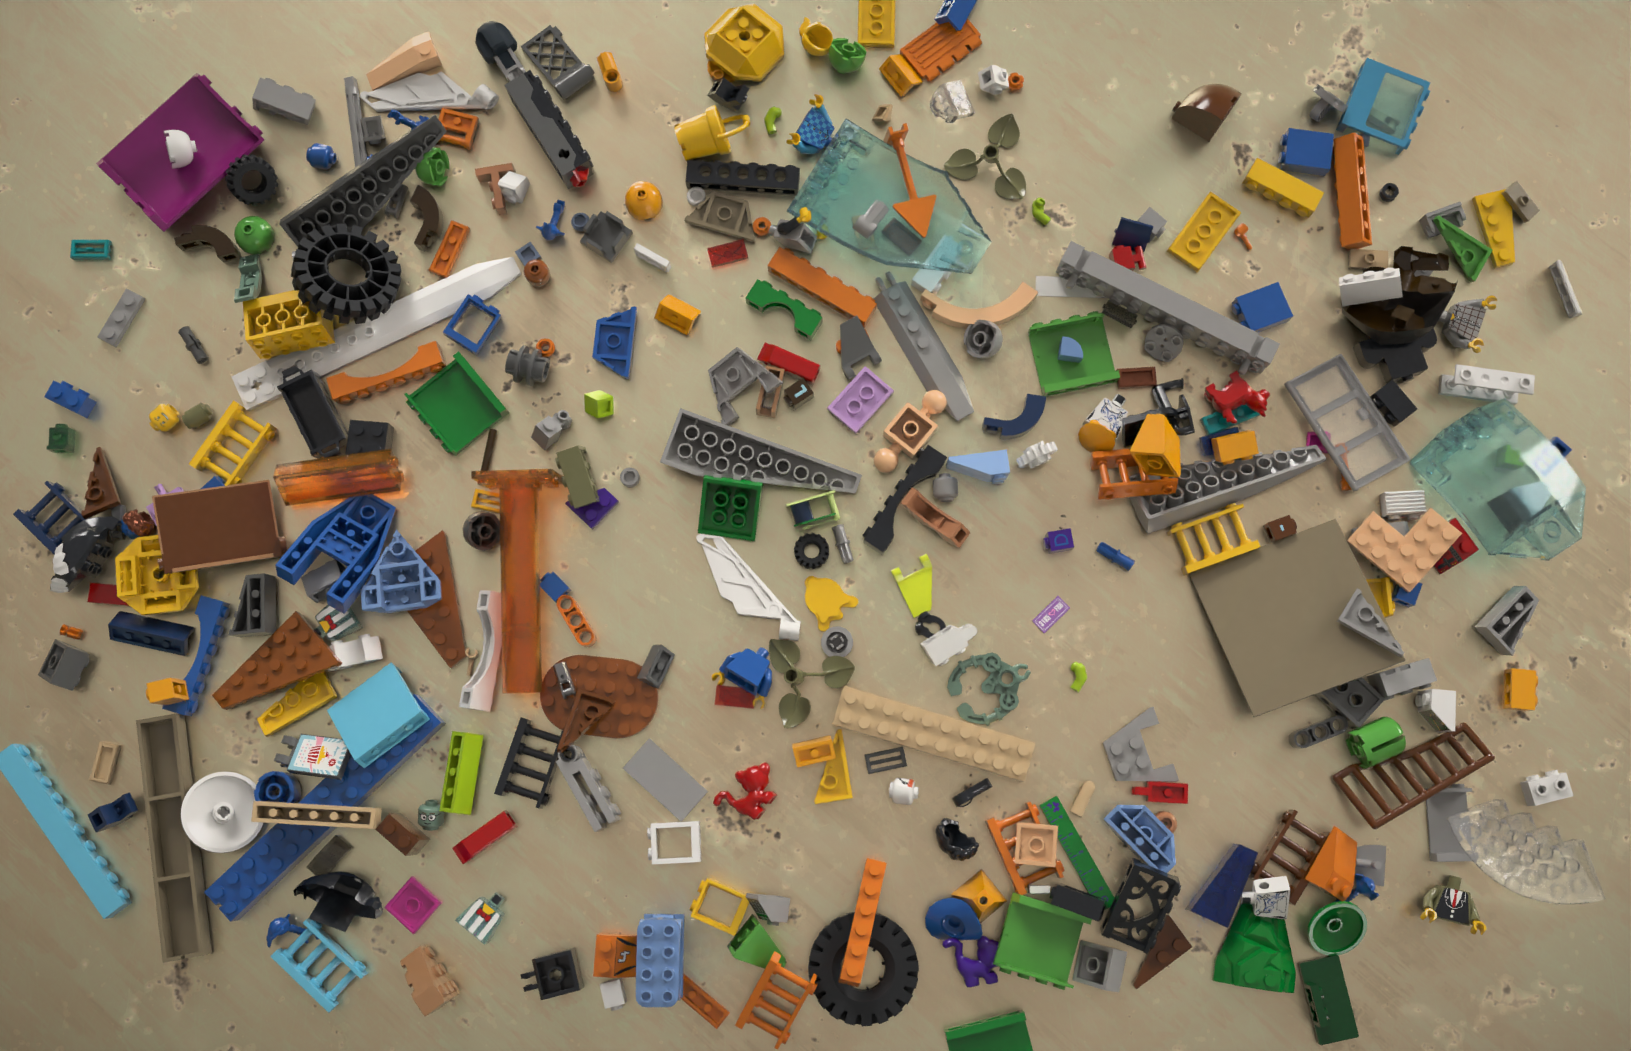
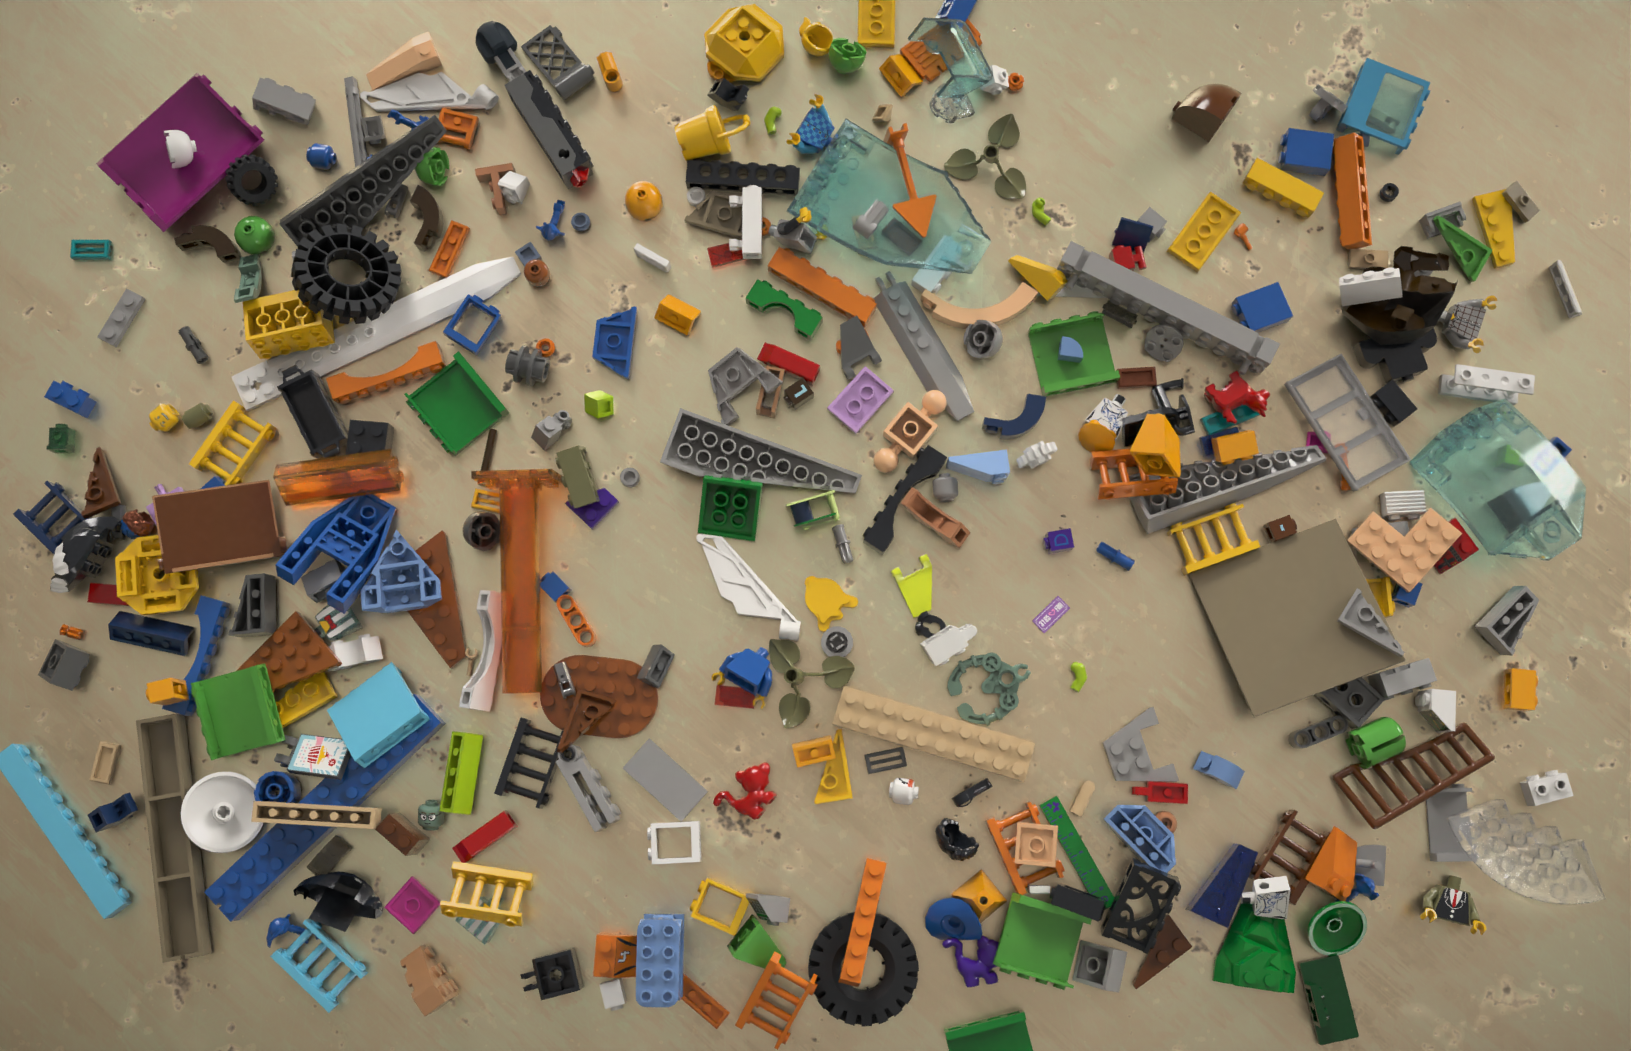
(237, 711): none -> bright green panel
(487, 875): none -> yellow fence
(605, 235): dark grey panel -> none
(751, 222): none -> white brick
(811, 539): black tyre -> none
(959, 51): none -> clear light blue windscreen
(1043, 278): none -> yellow slope
(1219, 769): none -> medium blue brick

